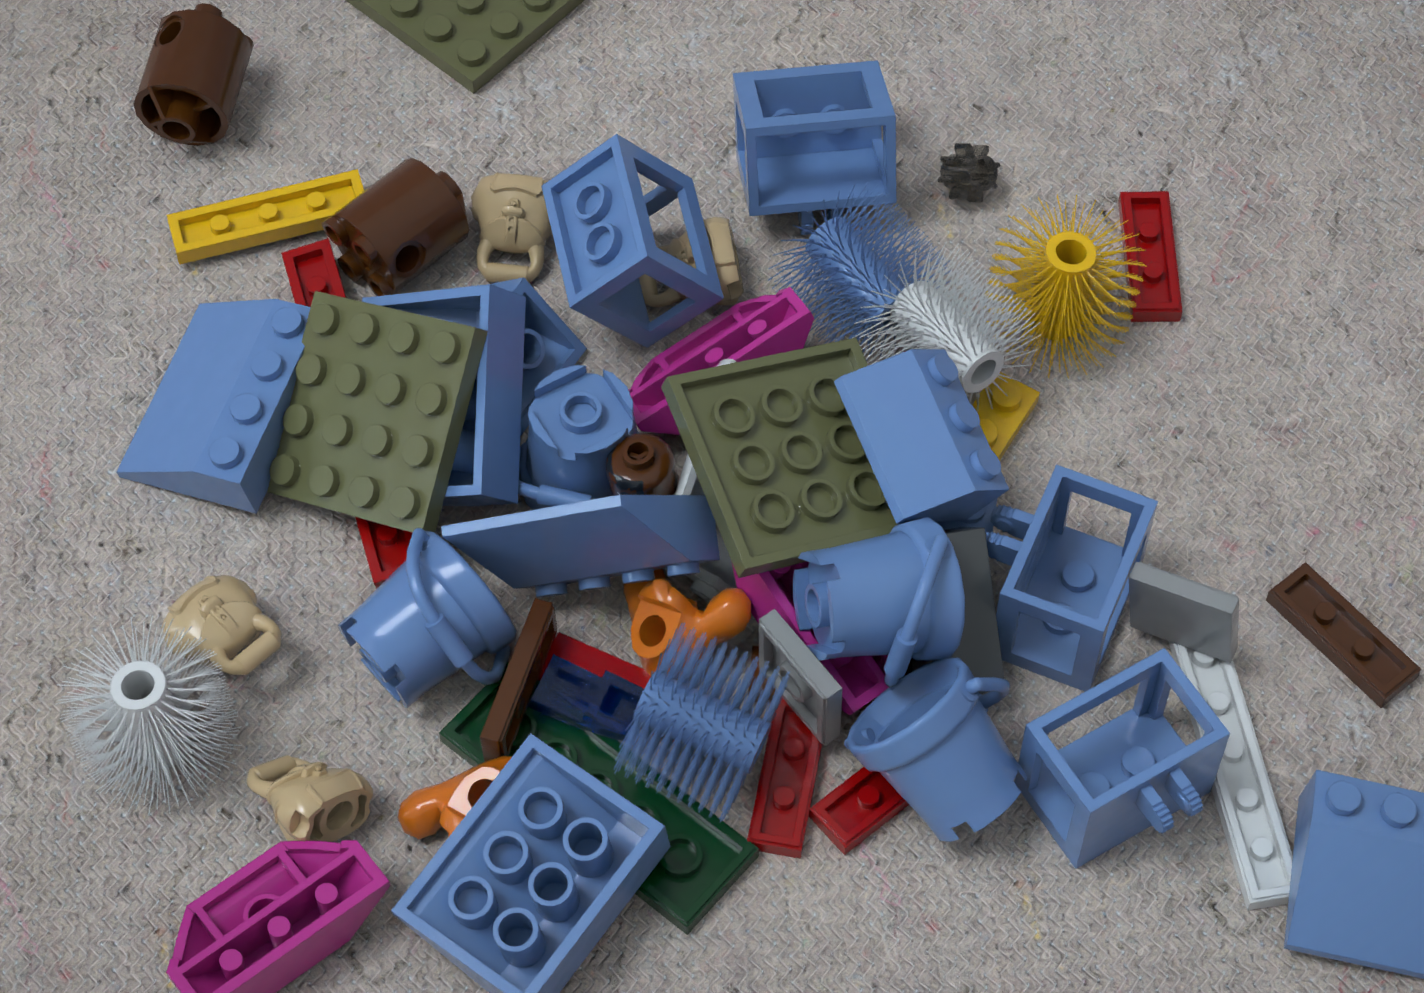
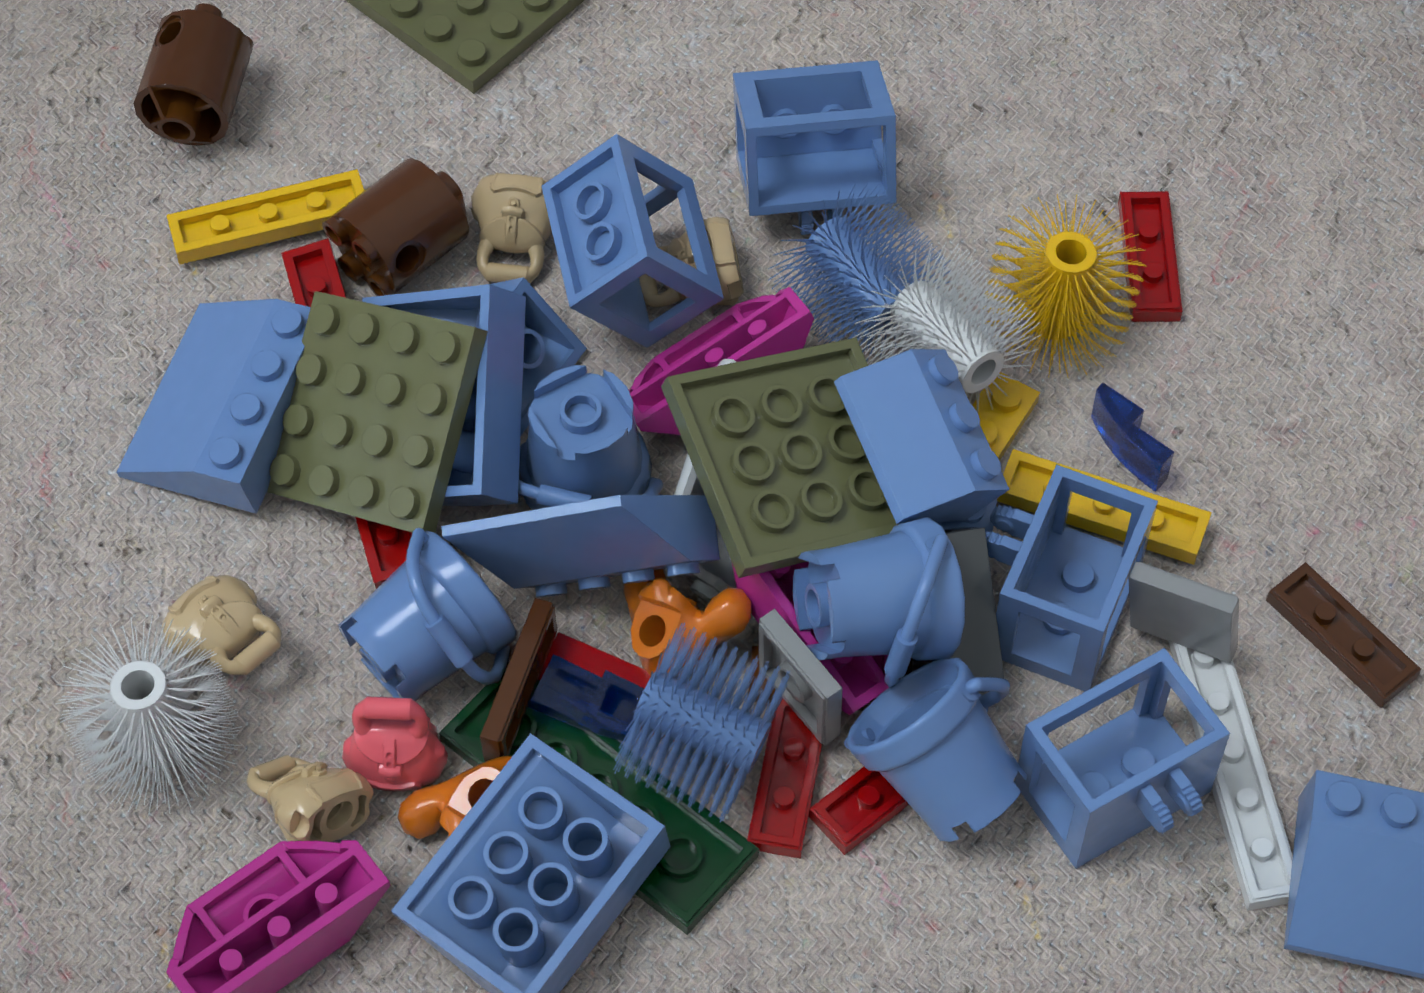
(394, 745): none -> coral piece
(642, 467): reddish brown head -> none
(969, 172): clear smoke gear -> none
(1119, 425): none -> clear blue slope
(1175, 529): none -> yellow plate

